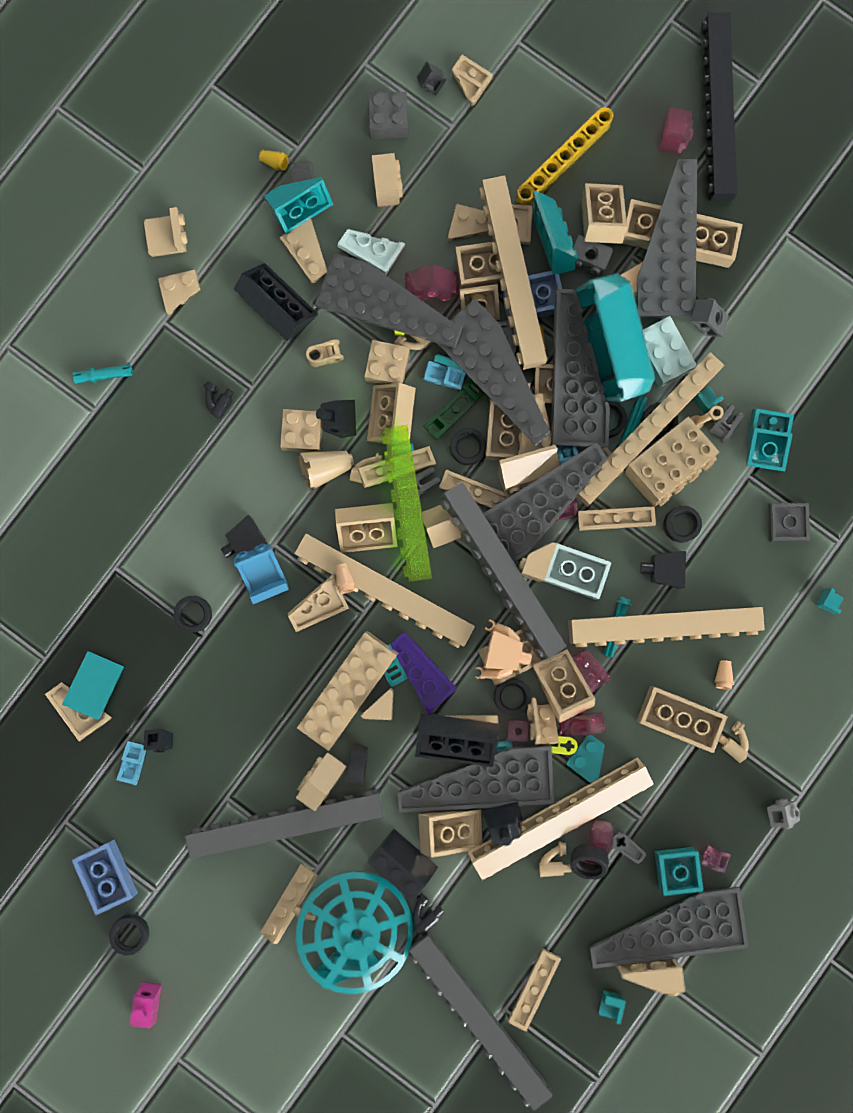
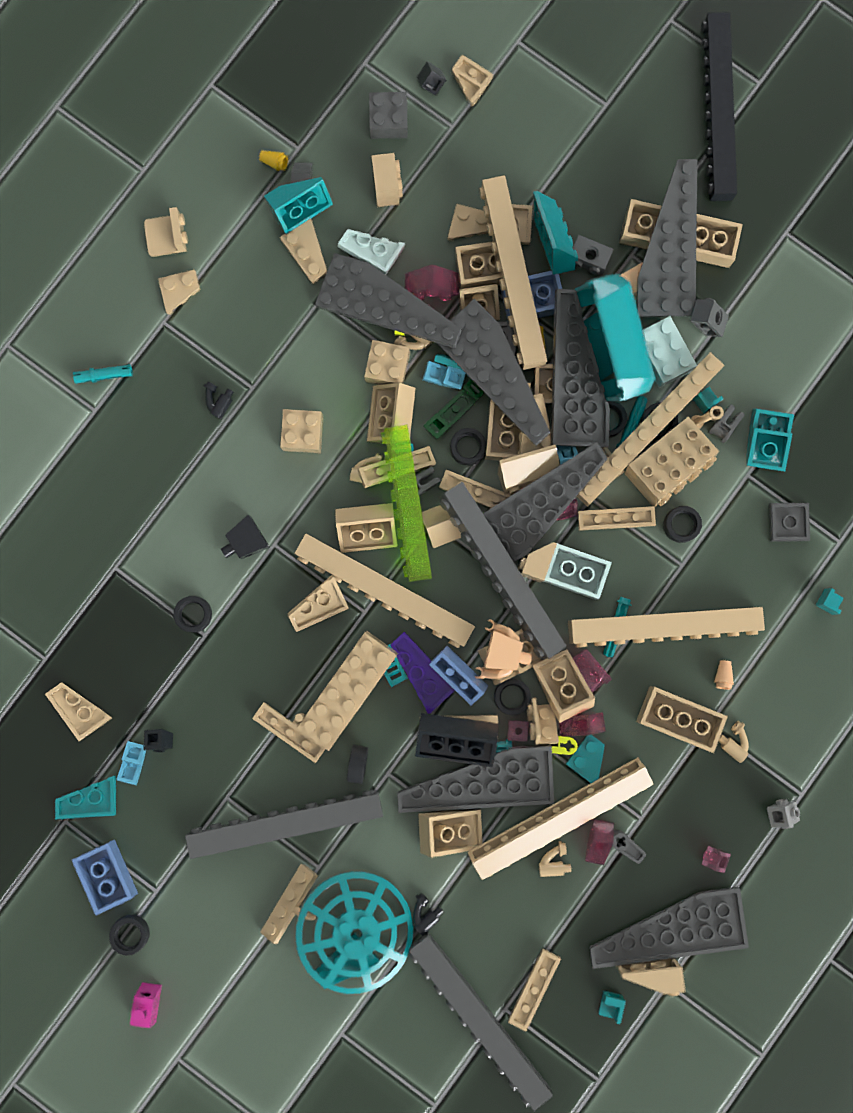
(91, 801): none -> teal wing
(93, 685): teal tile -> none
(261, 572): dark azure panel -> none
(275, 301): black slope -> none
(288, 731): none -> tan plate
(320, 781): tan brick -> none
(324, 466): tan cone -> none
(325, 352): tan piece -> none
(338, 418): black torso -> none
(344, 580): light nougat cone -> none
(382, 708): tan slope -> none
(402, 864): black slope -> none
(458, 675): none -> medium blue brick
(504, 823): black torso -> none
(569, 150): yellow beam -> none
(586, 870): black tyre -> none
(603, 213): tan brick -> none
(666, 569): black torso -> none
(676, 131): clear pink brick -> none
(678, 871): teal brick -> none

